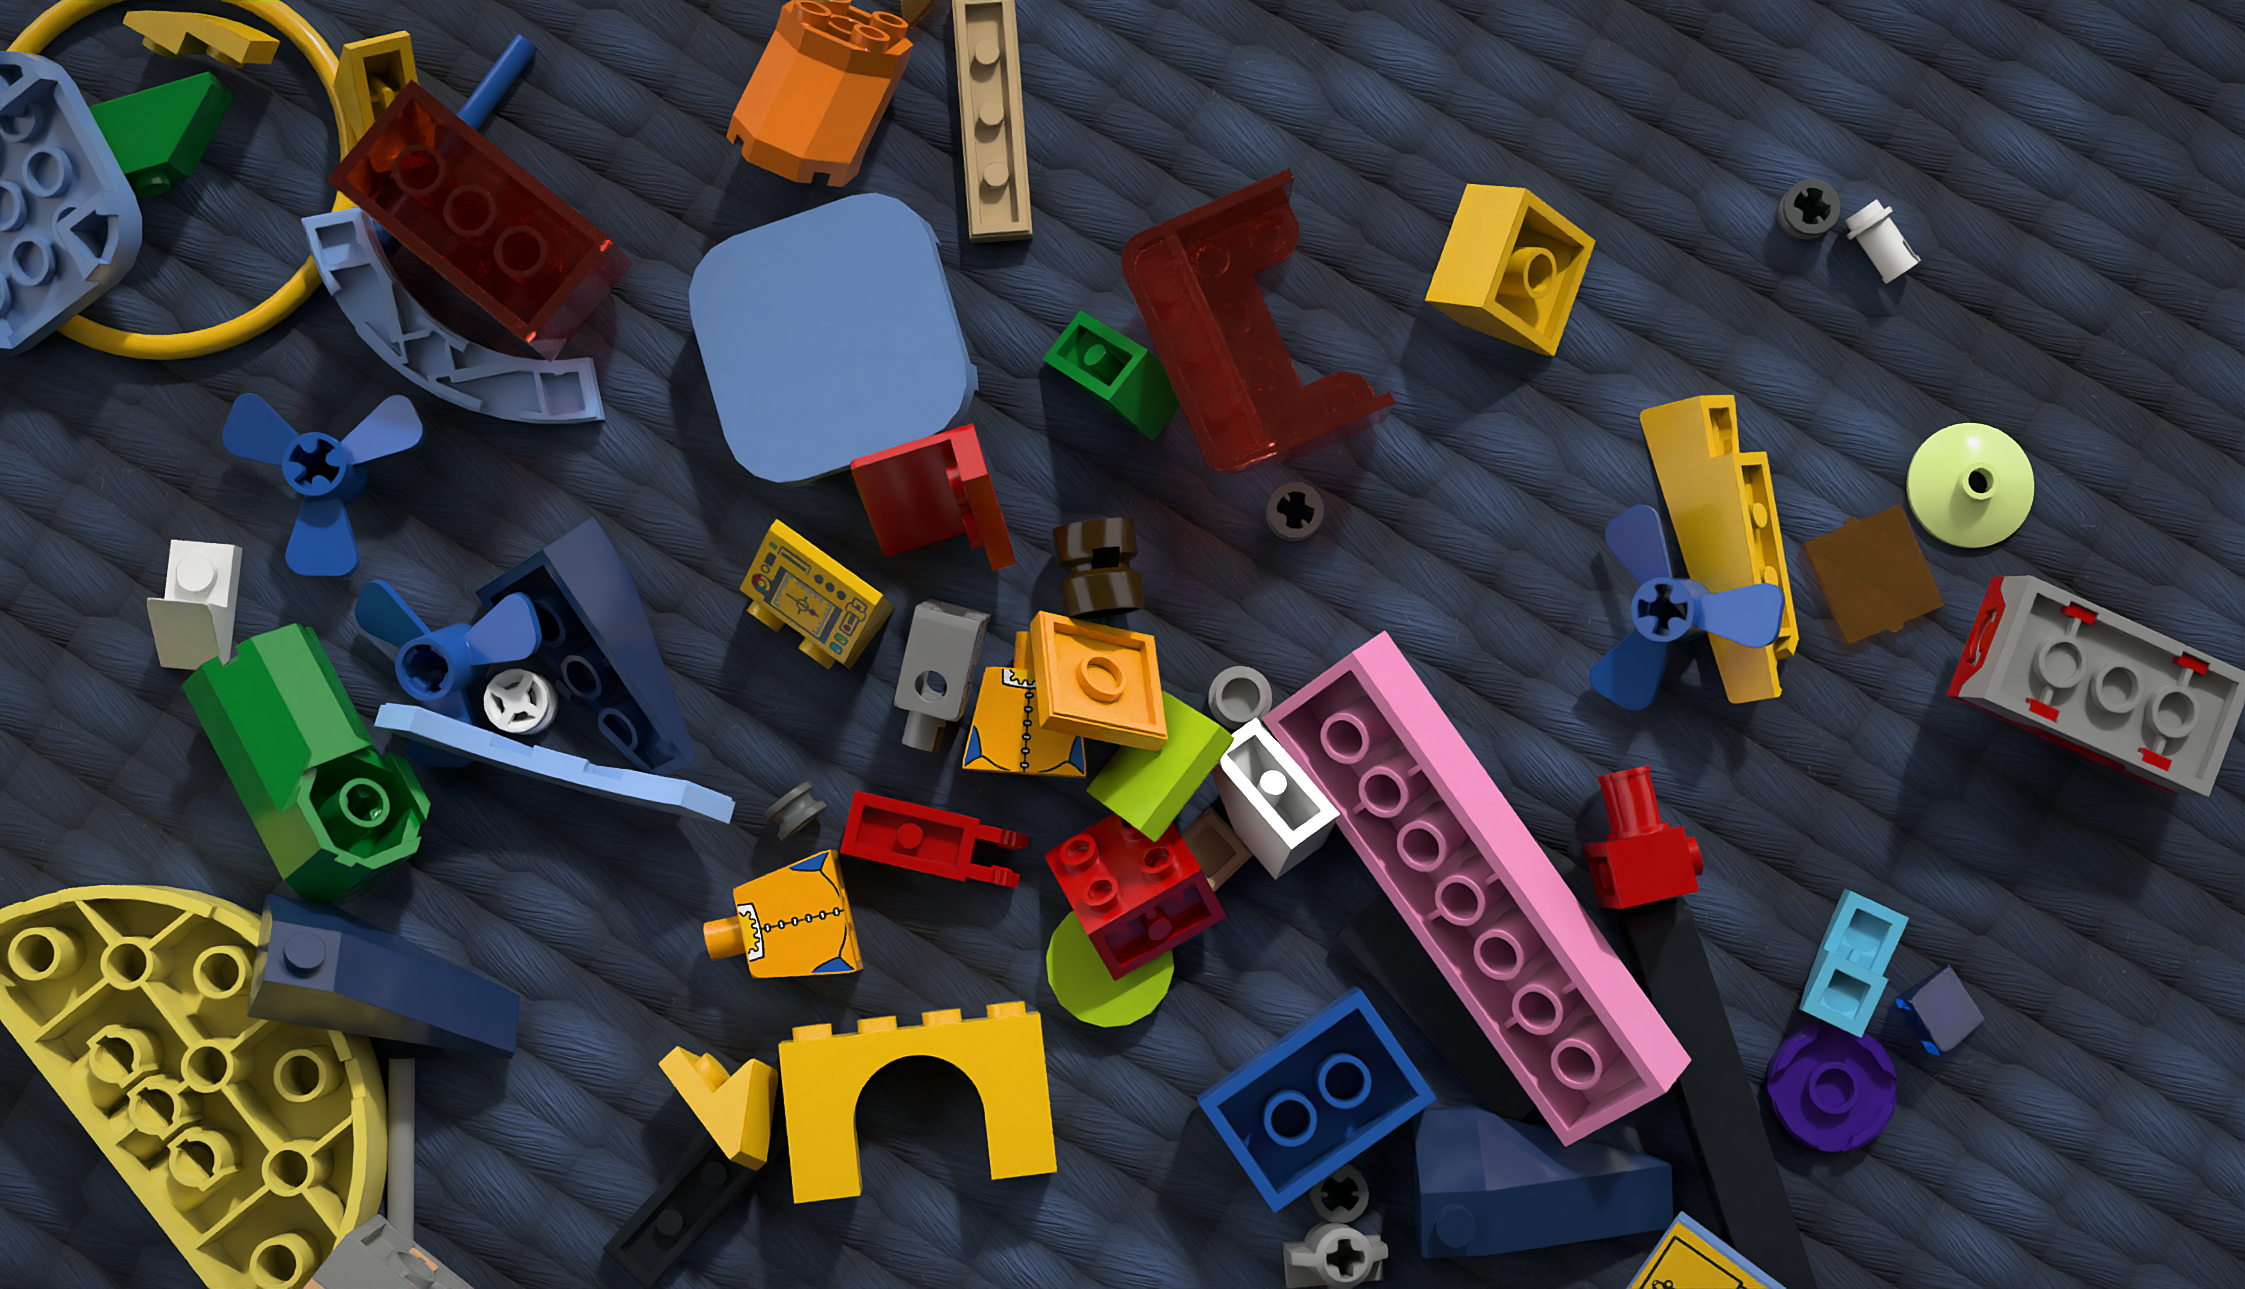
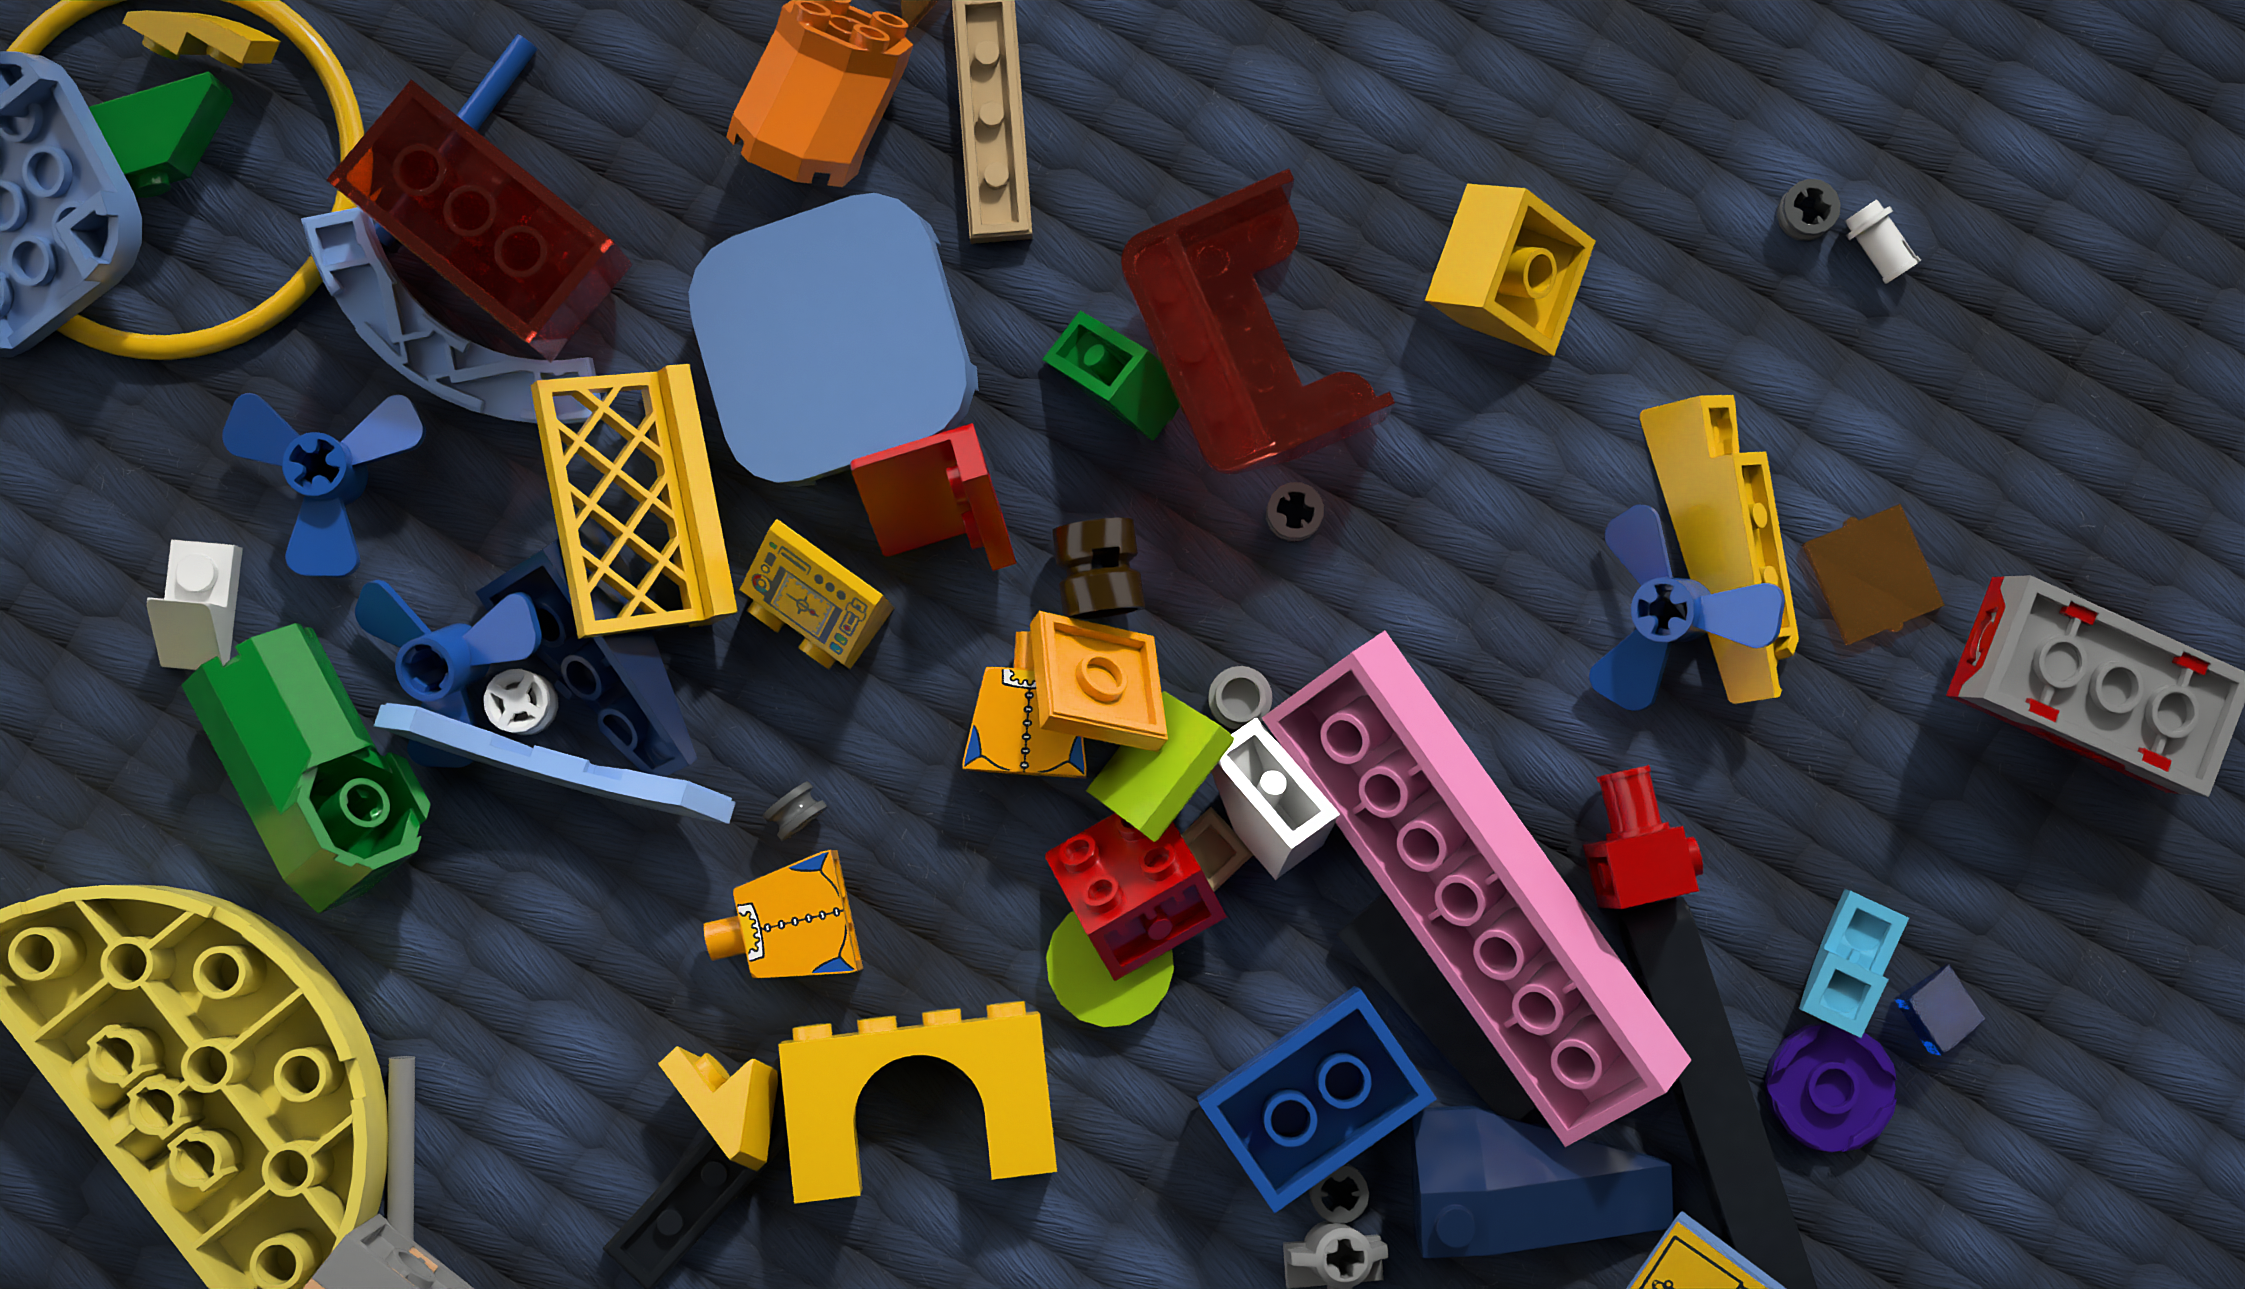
(356, 978): dark blue wedge -> none
(372, 77): yellow slope -> none
(686, 502): none -> yellow fence
(924, 839): red hinge -> none
(943, 641): light grey torso -> none
(1941, 490): yellowish green dish -> none

